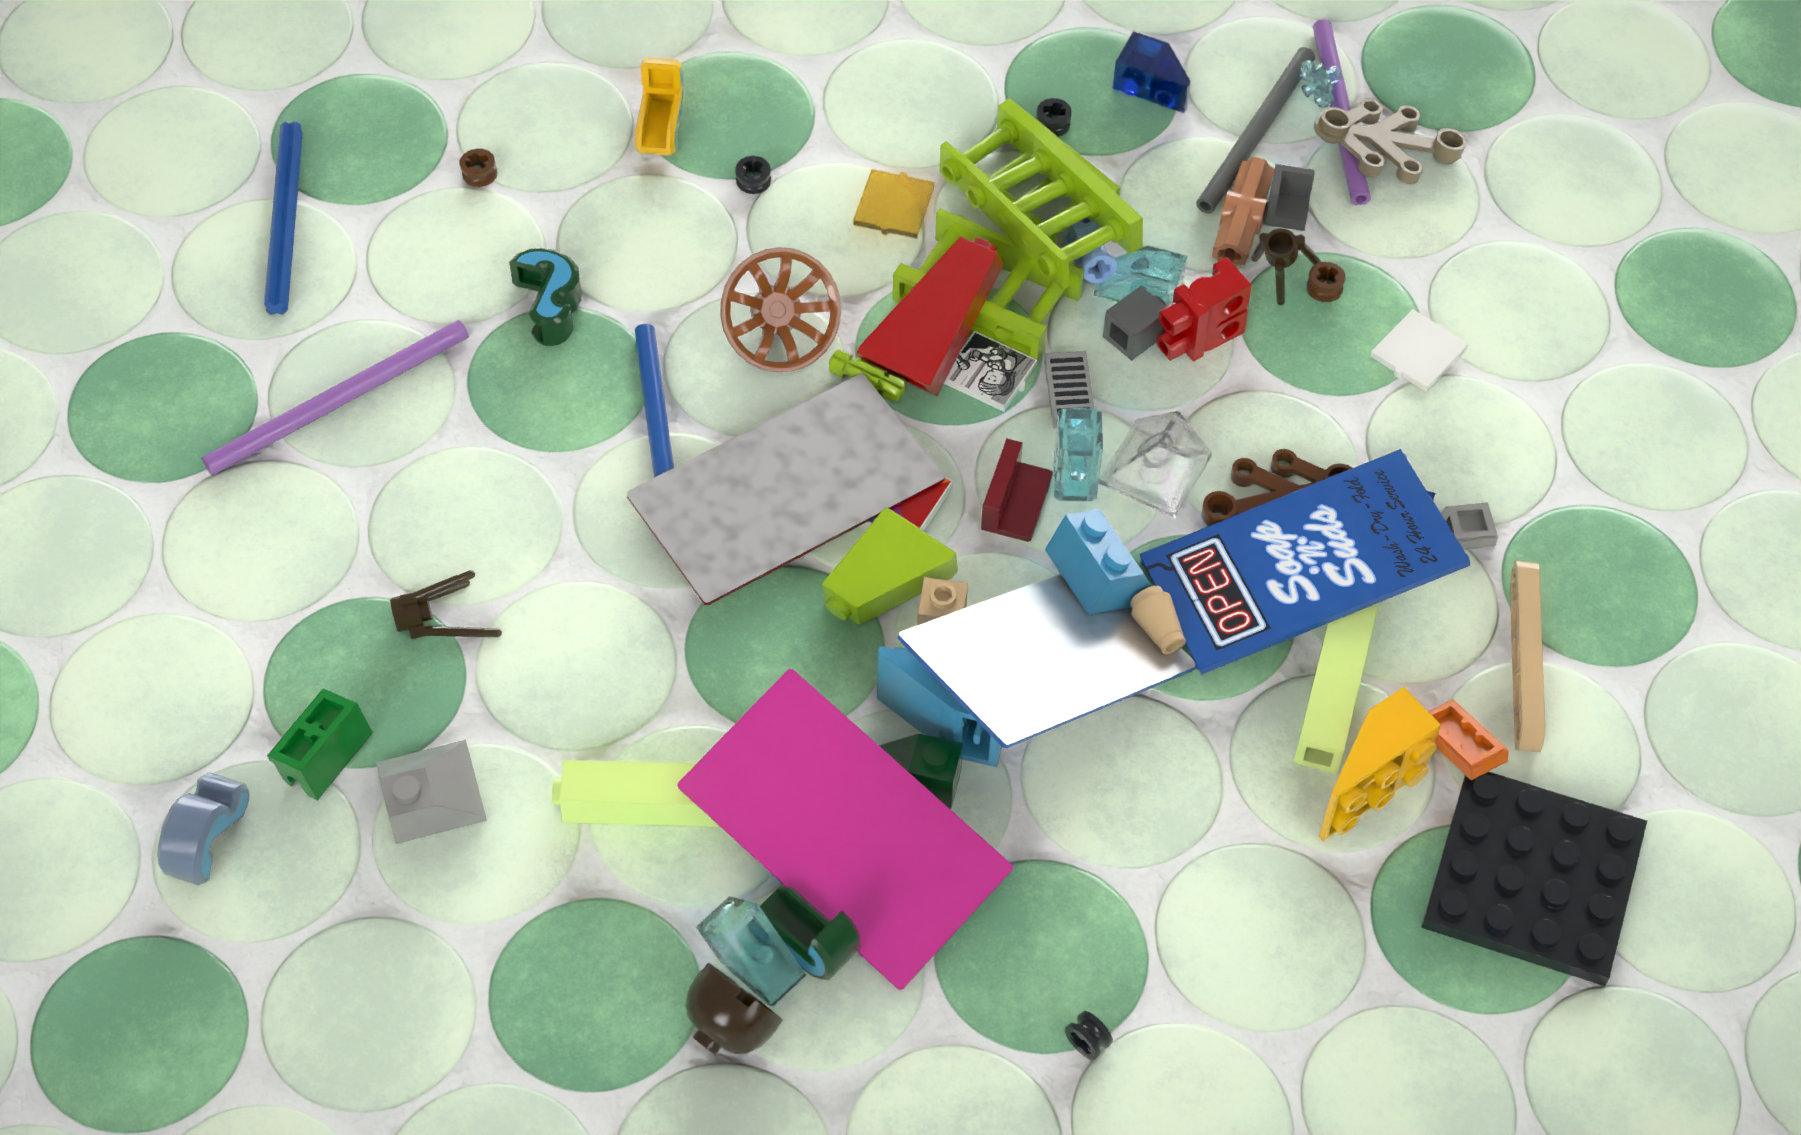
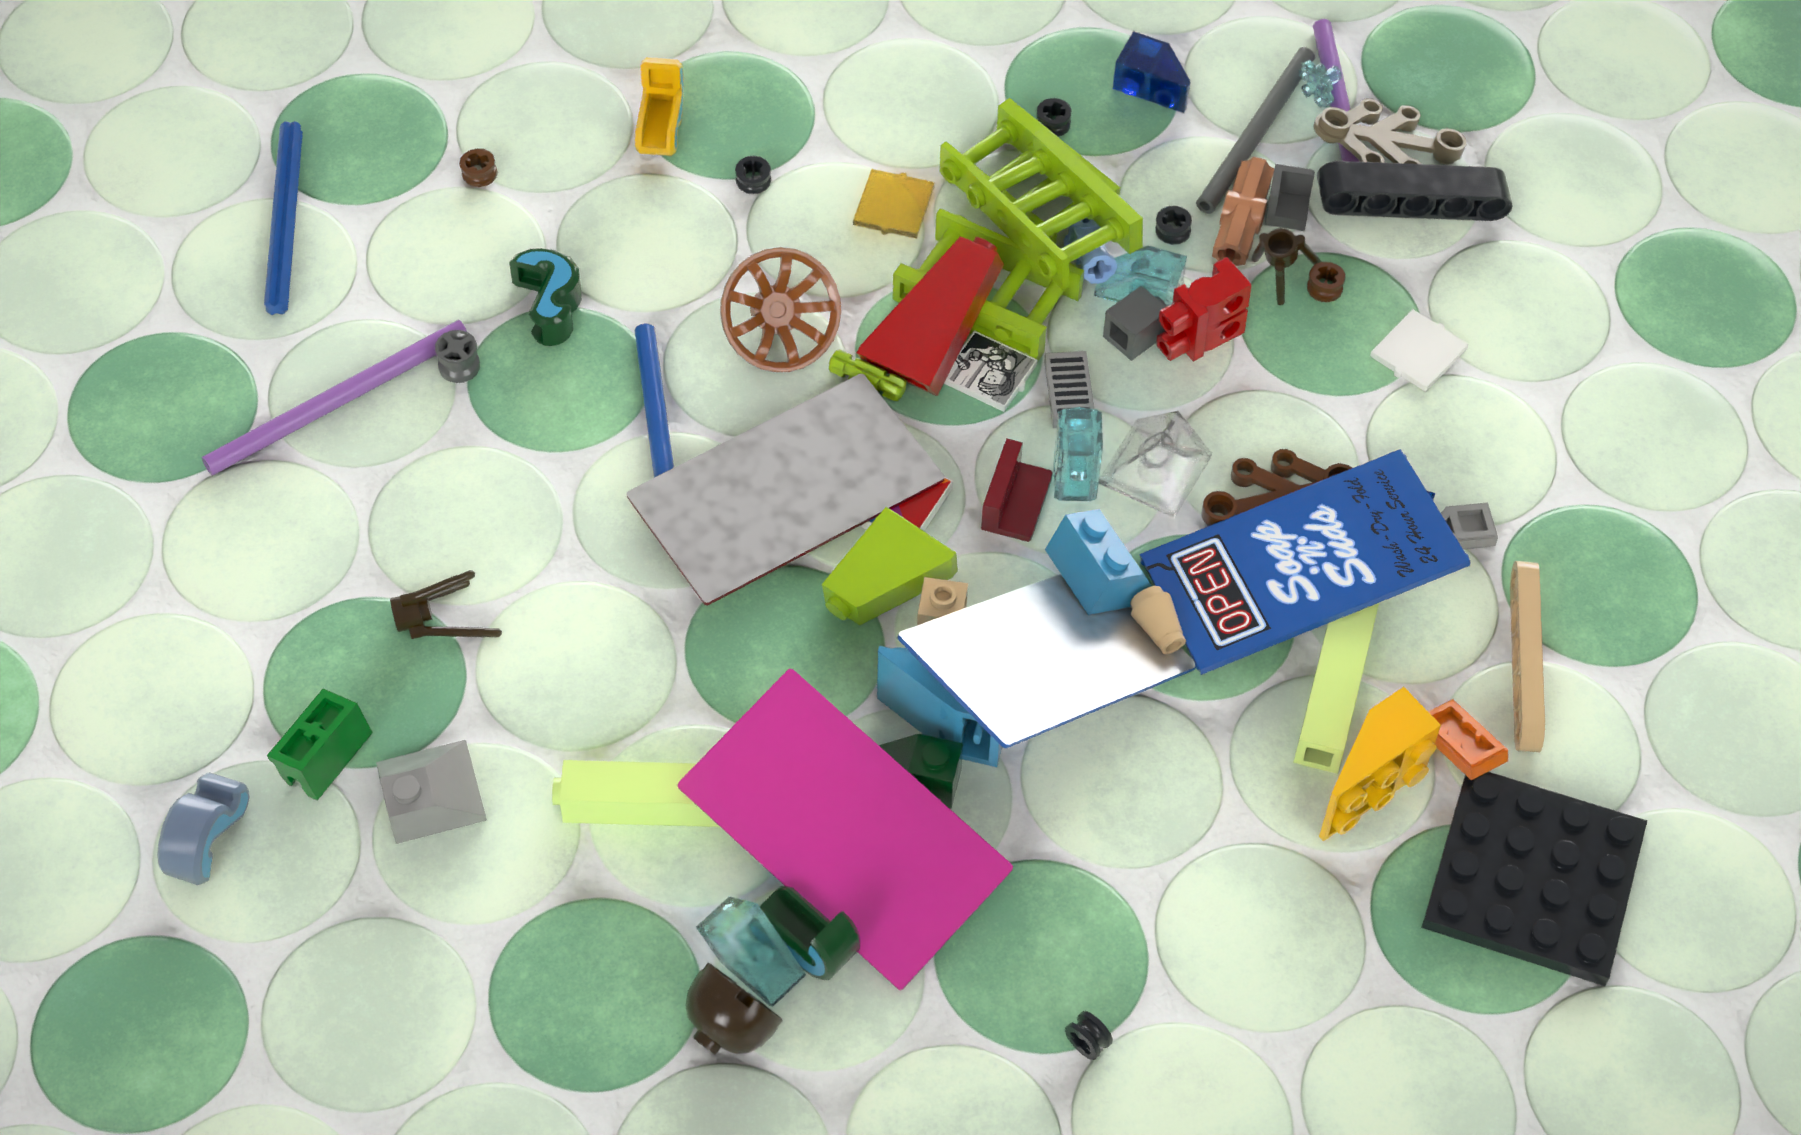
(461, 346): none -> dark grey wheel
(1166, 232): none -> black bush
(1414, 191): none -> black beam

